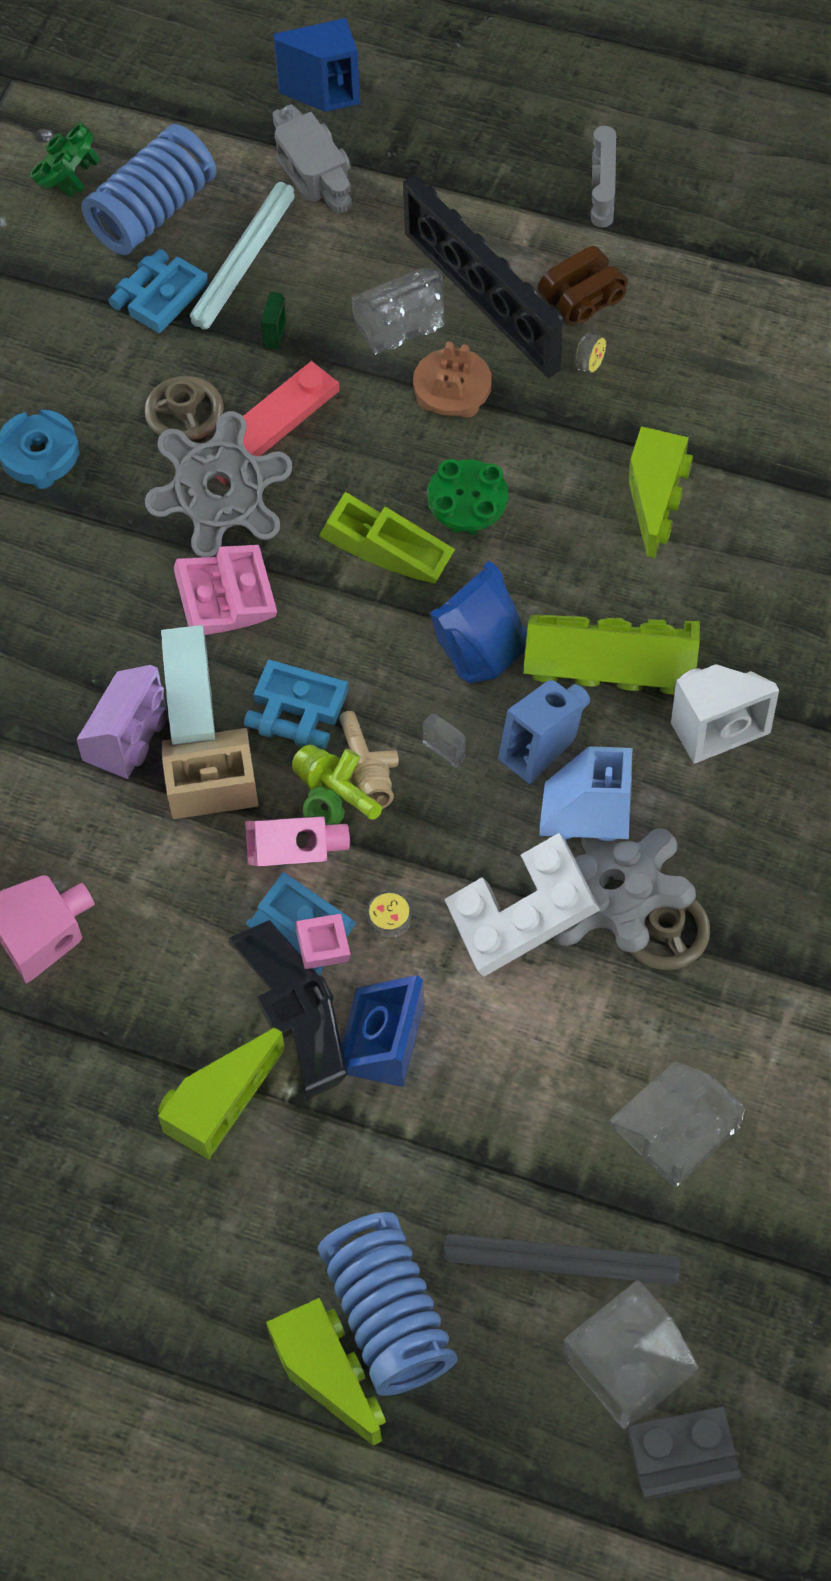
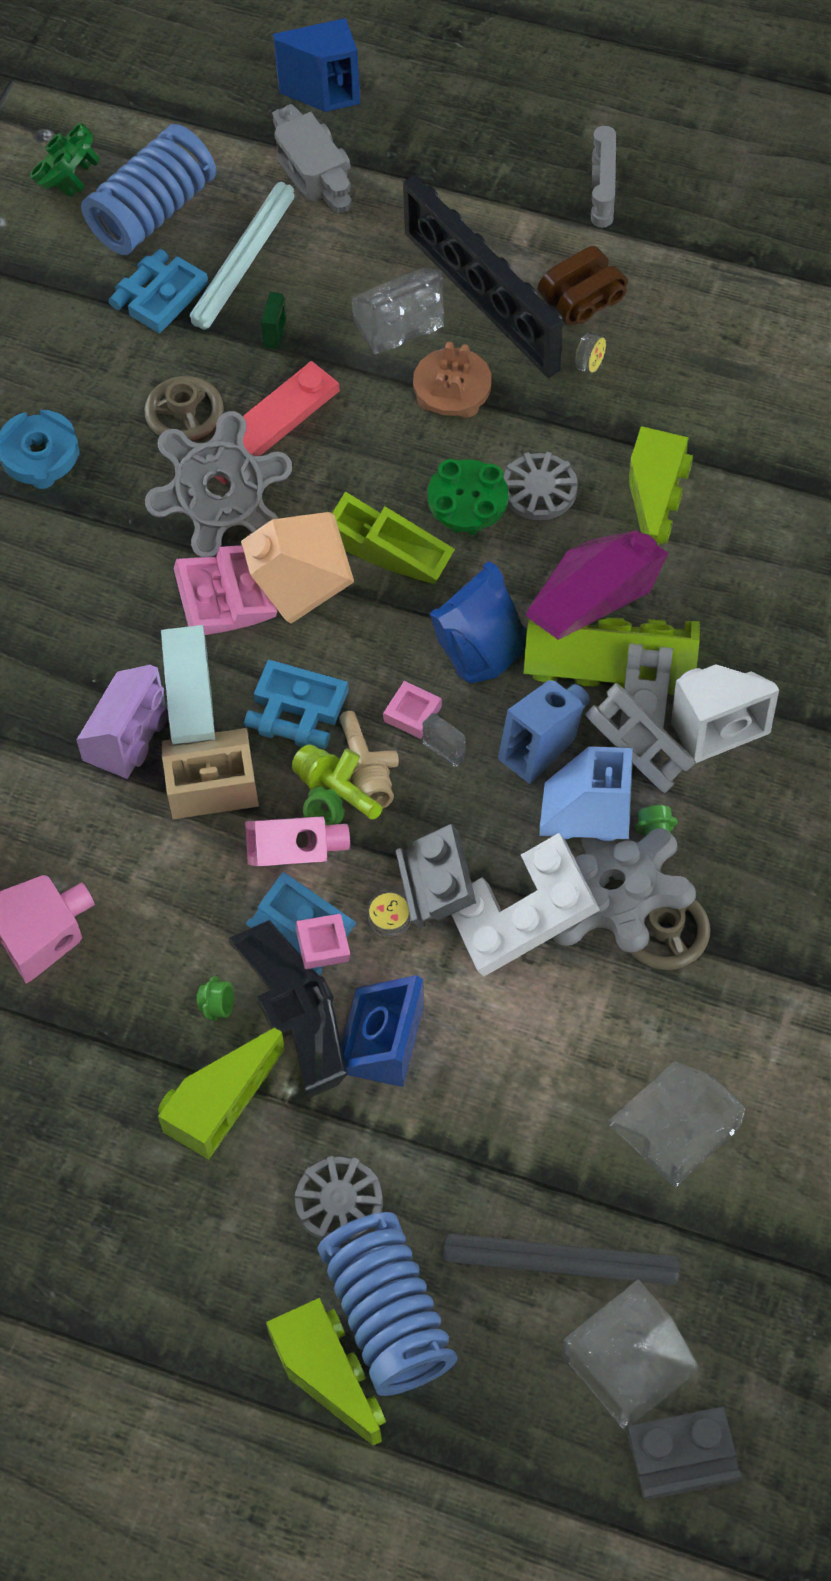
(216, 999): none -> bright green plate
(298, 562): none -> light nougat slope
(338, 1197): none -> light grey wheel
(411, 708): none -> bright pink plate
(435, 876): none -> plate
(540, 485): none -> light grey wheel
(597, 581): none -> magenta wedge
(642, 735): none -> light grey plate
(647, 693): none -> light grey plate
(654, 818): none -> bright green plate

